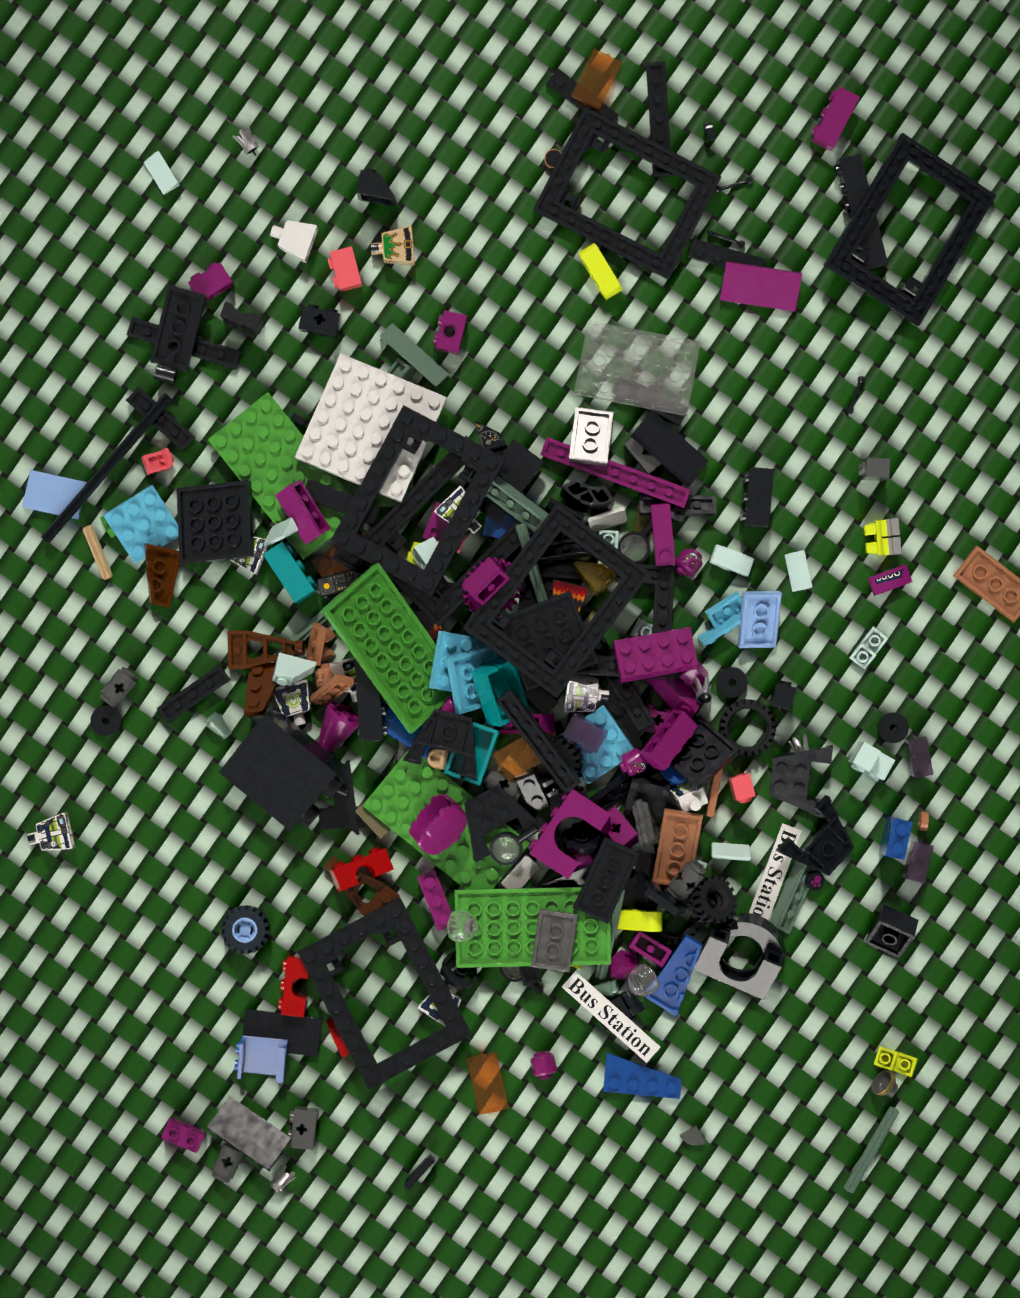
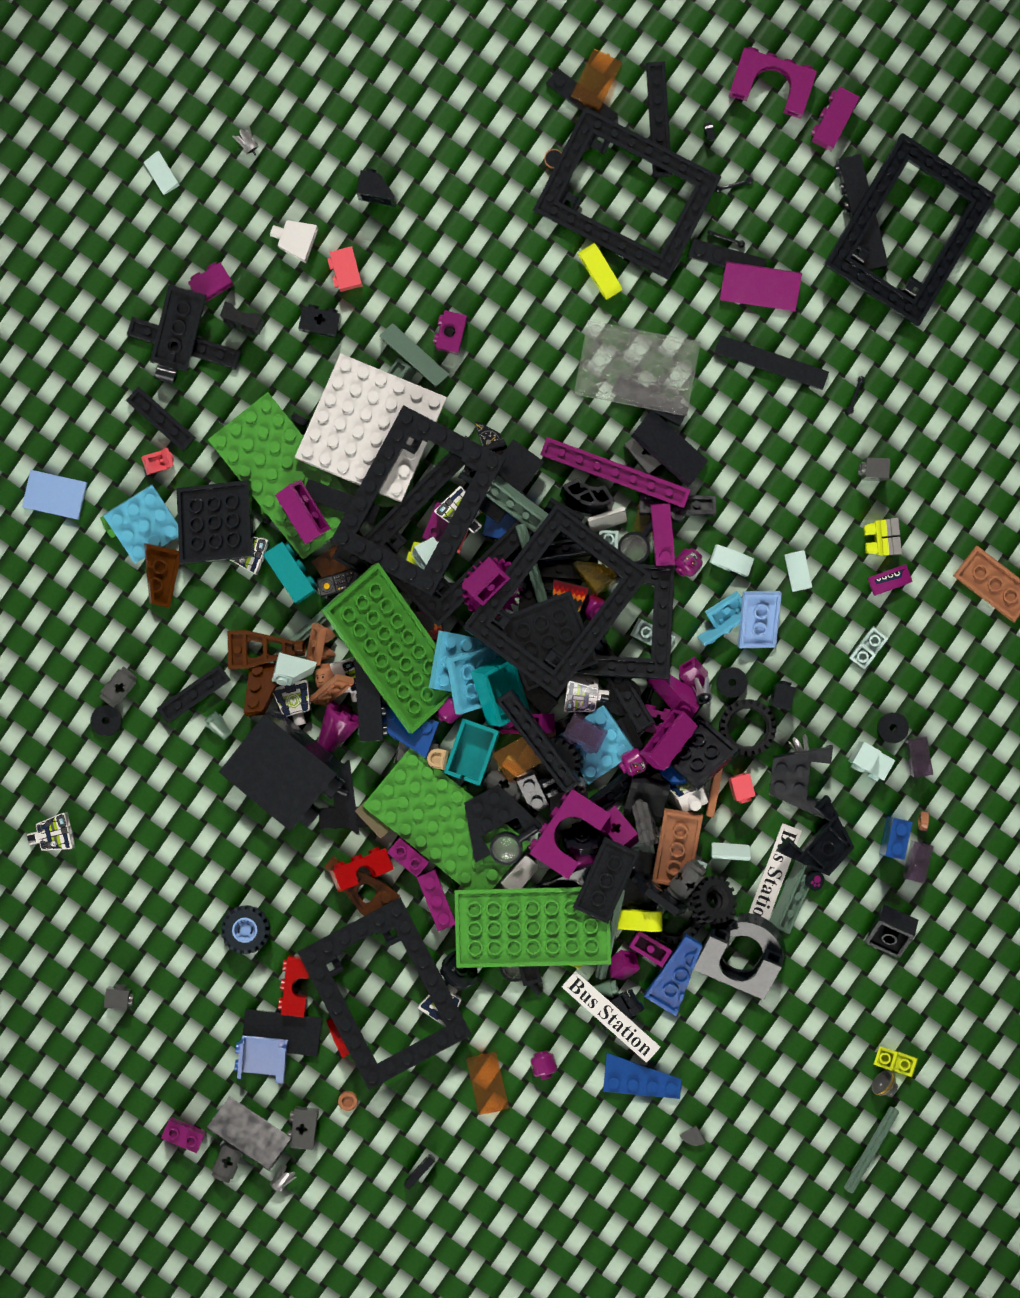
(97, 552): tan axle -> none
(106, 468): black axle -> none
(118, 997): none -> dark grey brick
(281, 531): light aqua slope -> none
(347, 1100): none -> nougat tile
(396, 246): torso -> none
(408, 856): none -> magenta brick
(438, 824): magenta animal -> none
(449, 733): black wing -> none
(462, 926): clear hair -> none
(554, 940): flat silver tile -> none
(591, 436): tile -> none
(591, 606): none -> magenta head
(643, 981): clear hair -> none
(655, 654): magenta brick -> none
(757, 498): black brick -> none
(771, 362): none -> black tile
(799, 78): none -> magenta arch

